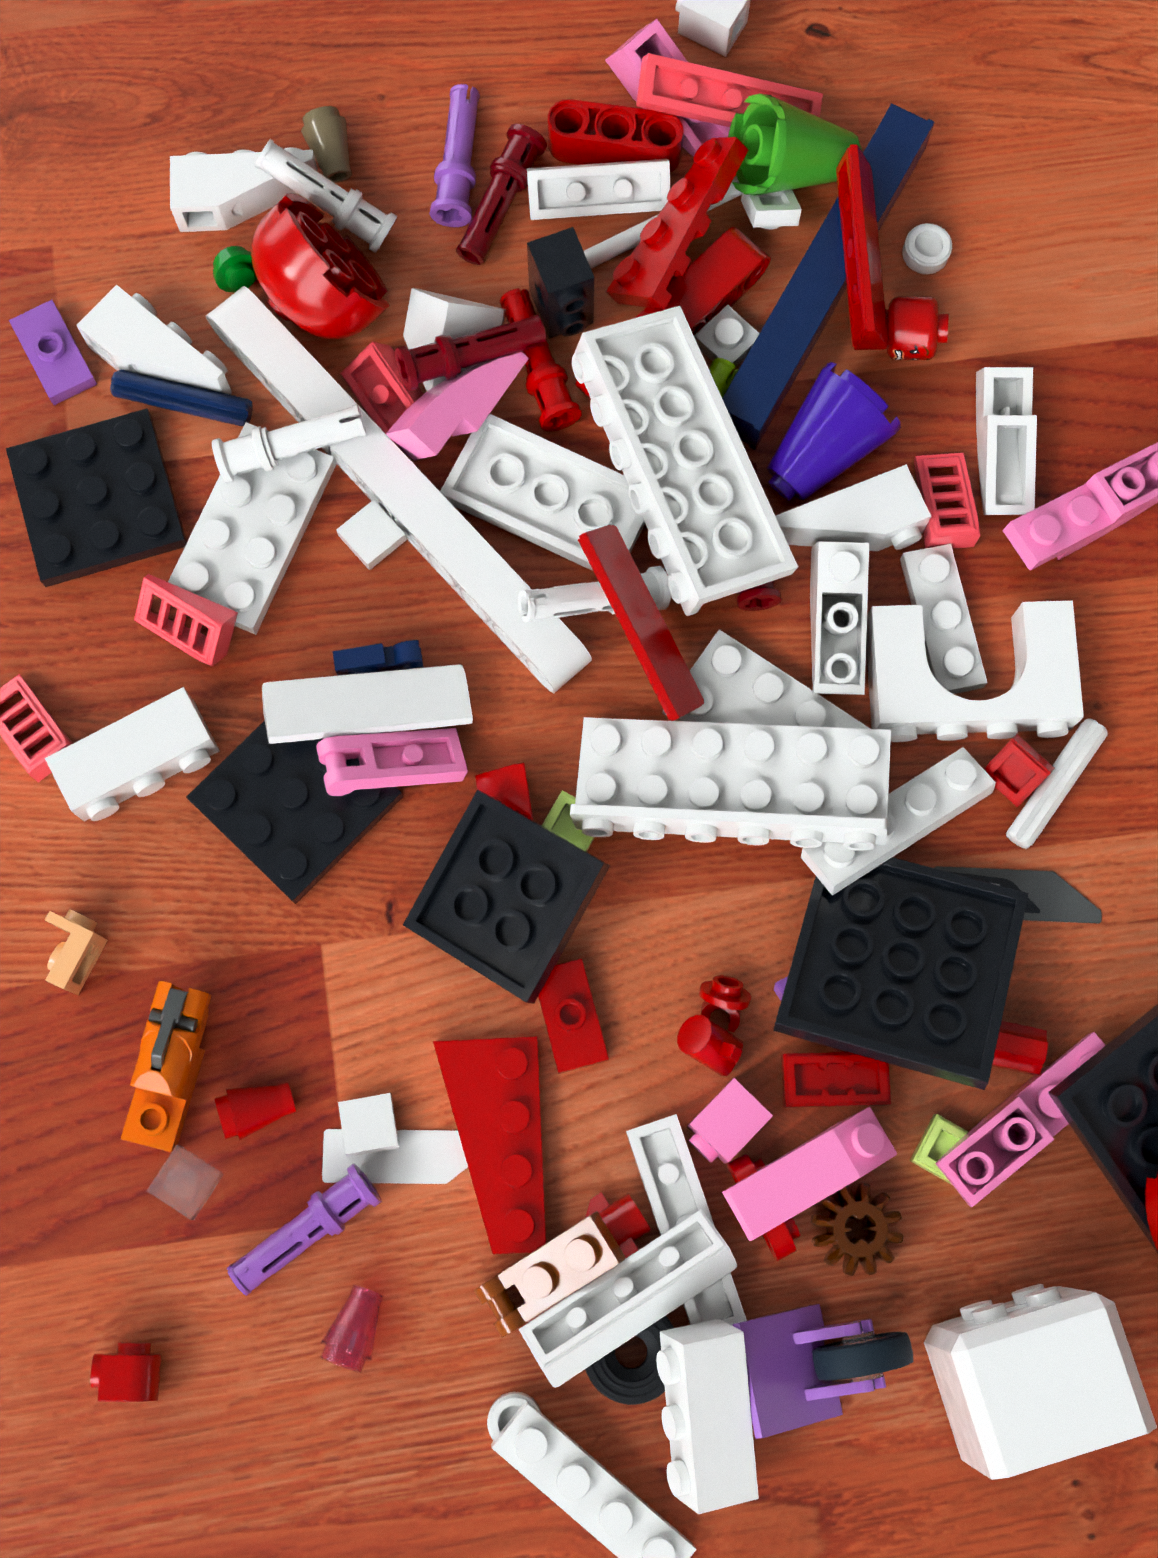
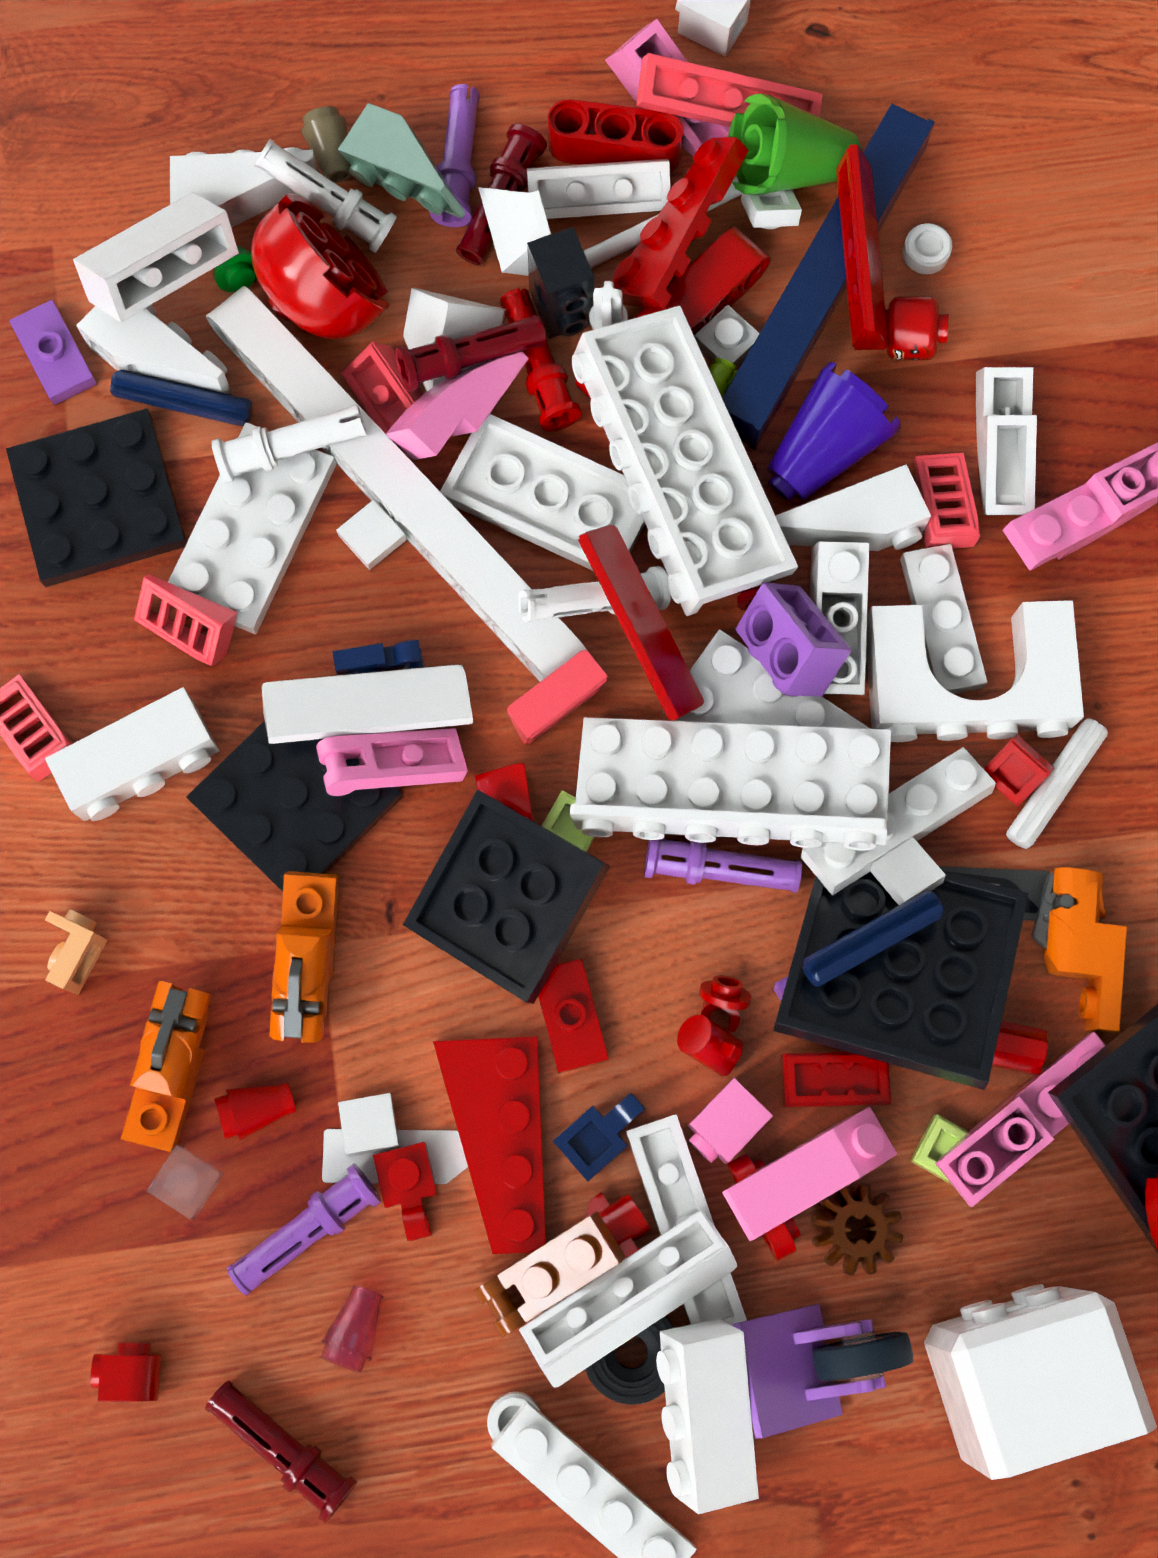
(156, 256): none -> white brick
(299, 1465): none -> dark red pin
(304, 956): none -> orange plate
(390, 154): none -> slope
(406, 1180): none -> red plate
(514, 222): none -> white slope
(556, 696): none -> coral slope
(594, 1139): none -> dark blue plate
(607, 306): none -> white axle
(783, 875): none -> medium lavender pin
(792, 640): none -> medium lavender brick
(872, 938): none -> dark blue axle
(907, 871): none -> white tile
(1082, 946): none -> orange plate

